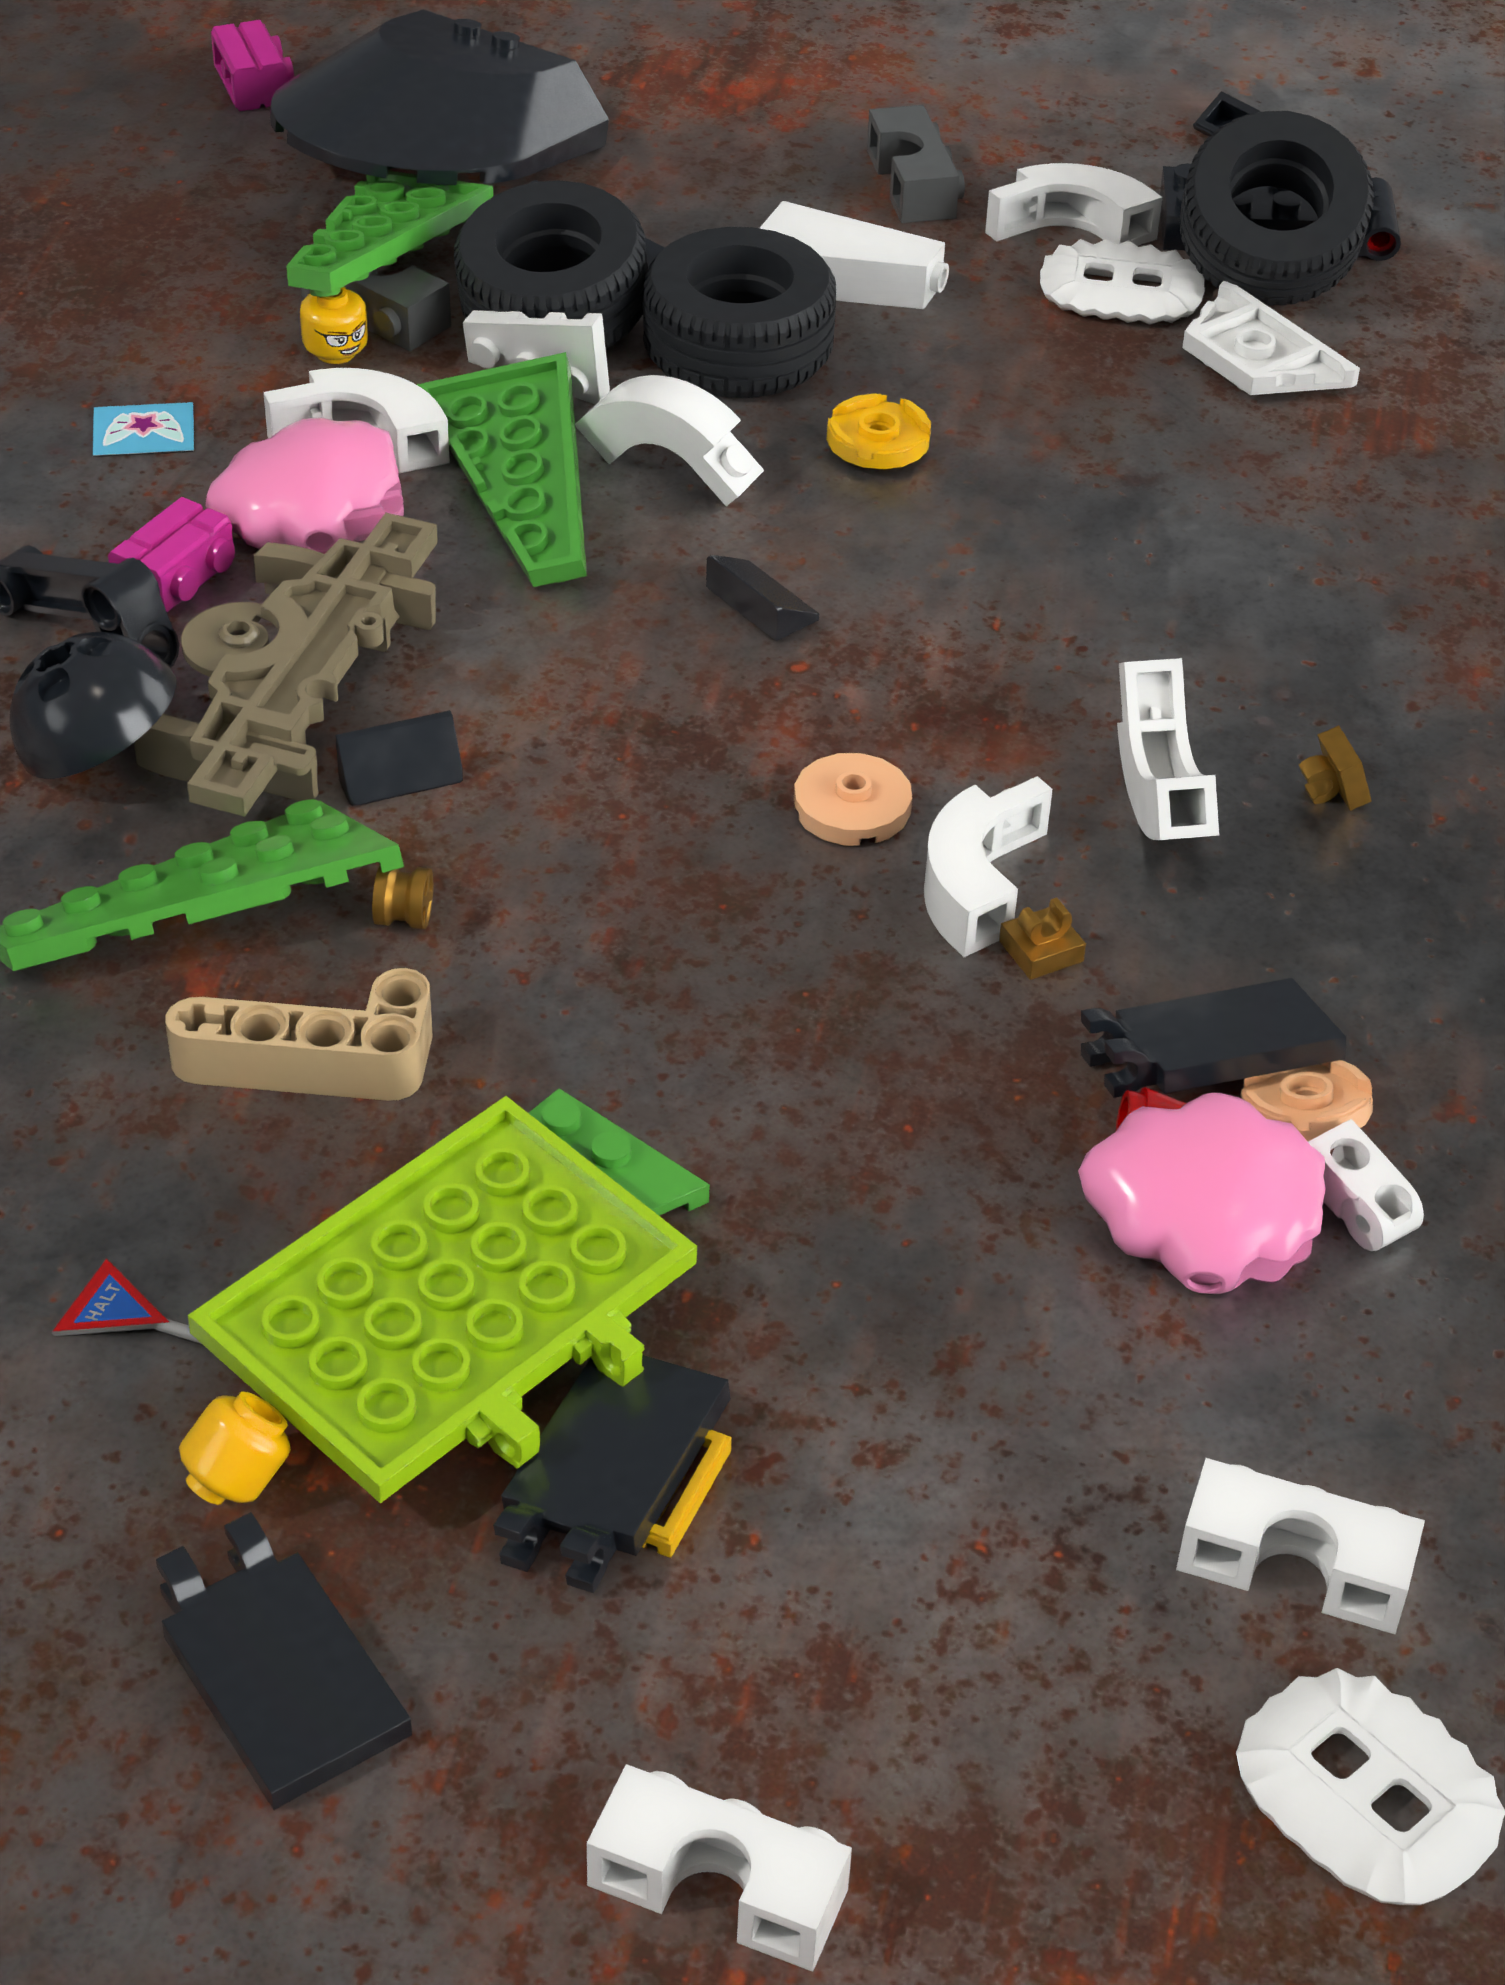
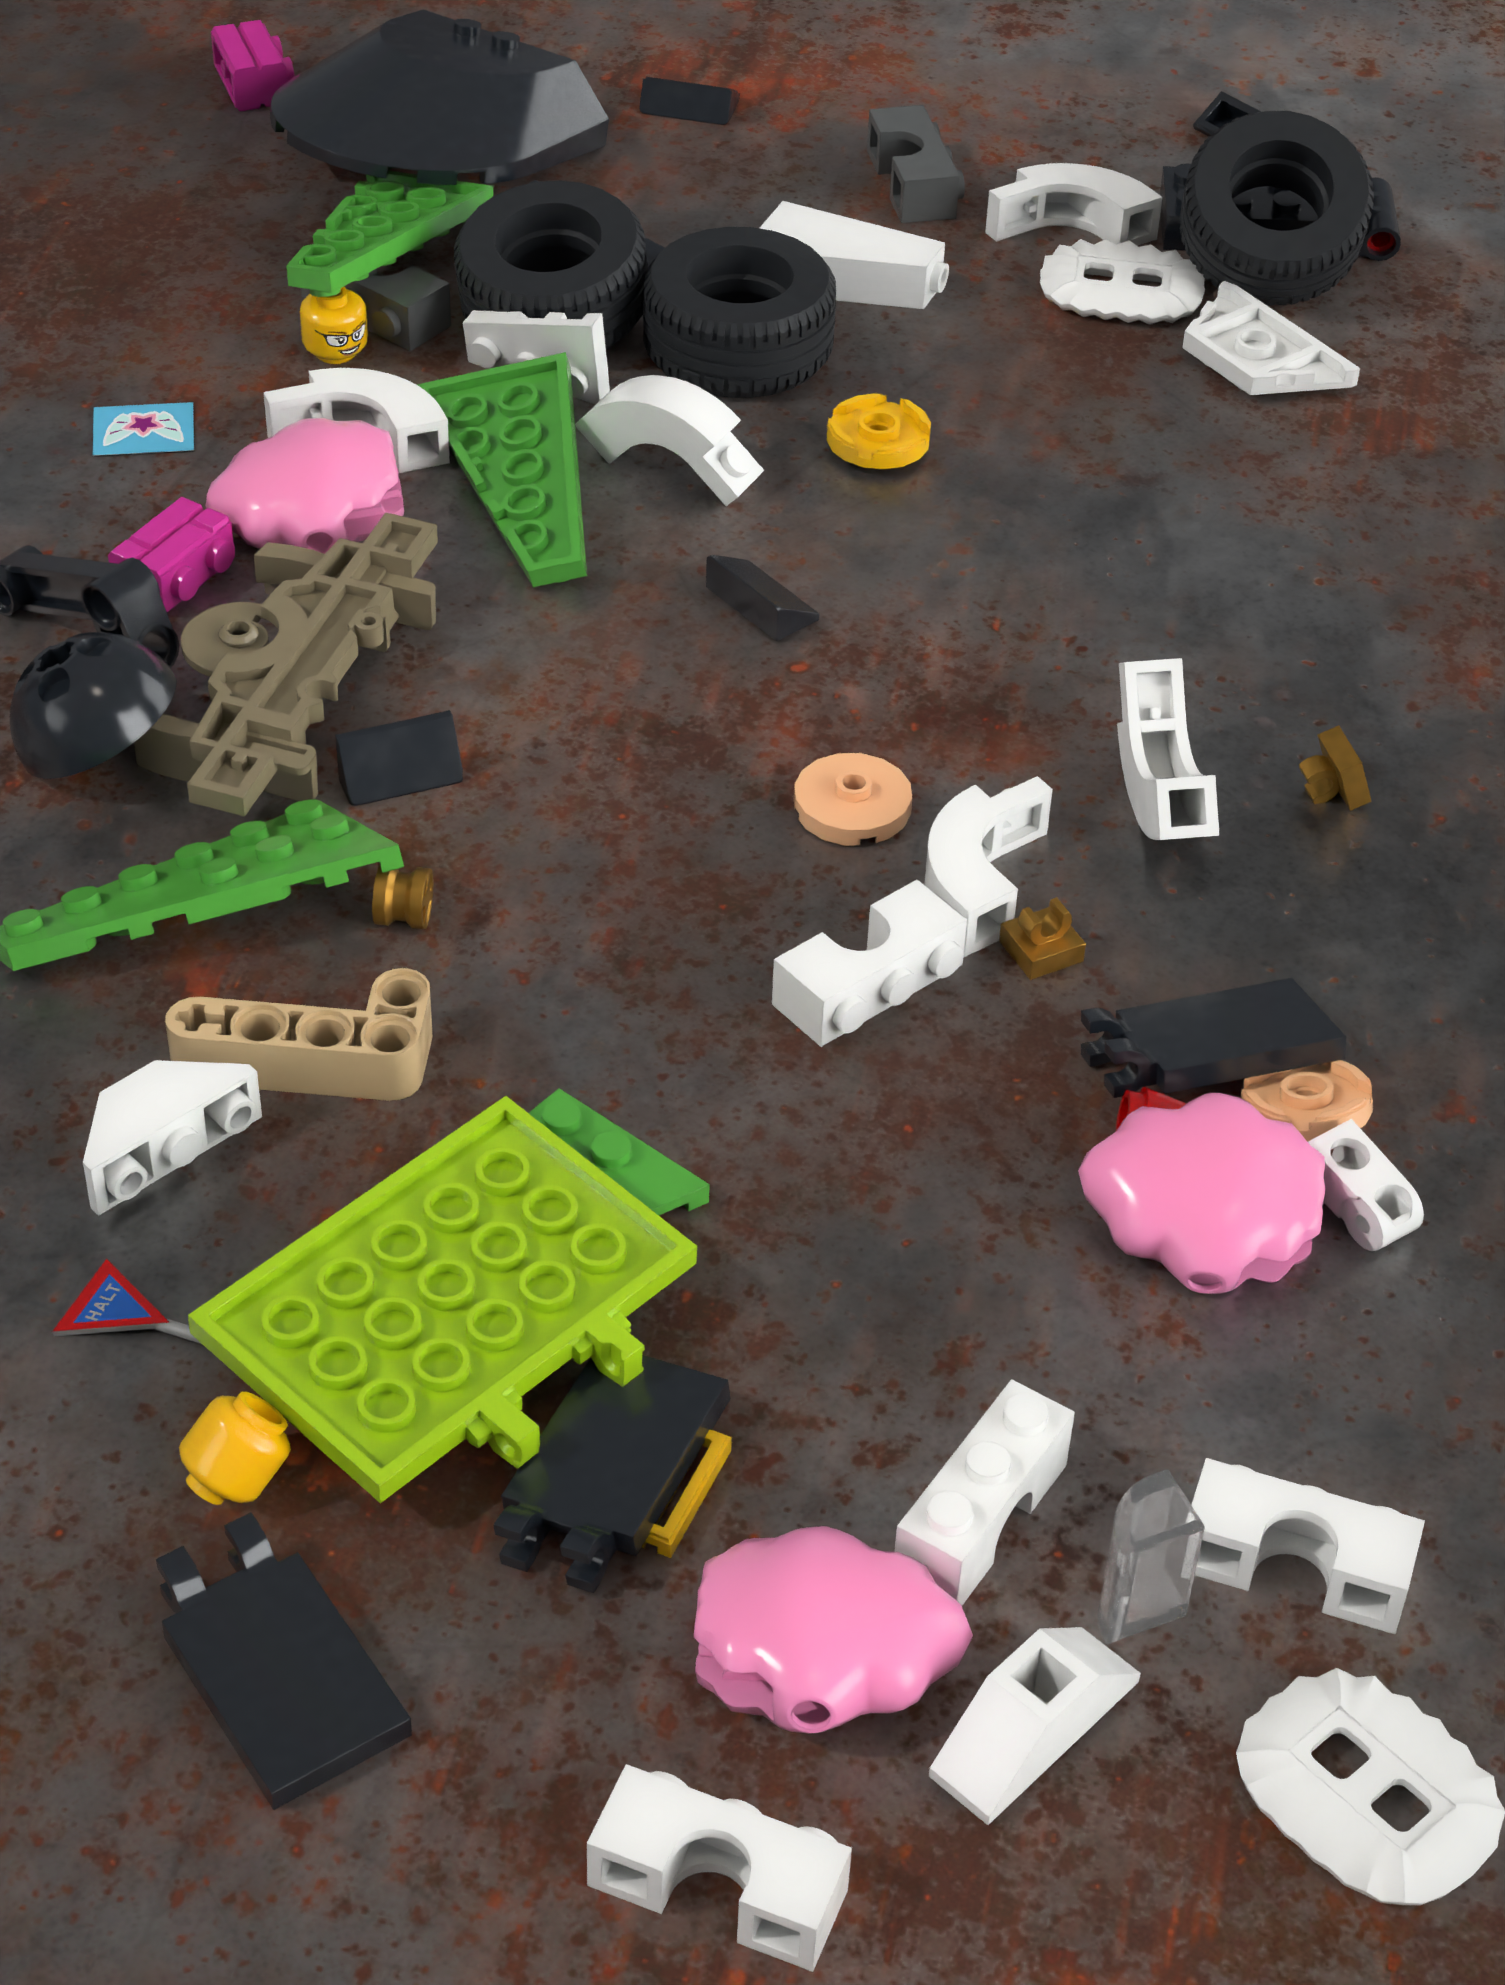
(163, 1122): none -> white slope
(688, 100): none -> black slope
(822, 1629): none -> bright pink piece
(837, 989): none -> white arch
(999, 1465): none -> white arch
(1029, 1717): none -> white slope
(1149, 1558): none -> clear brick

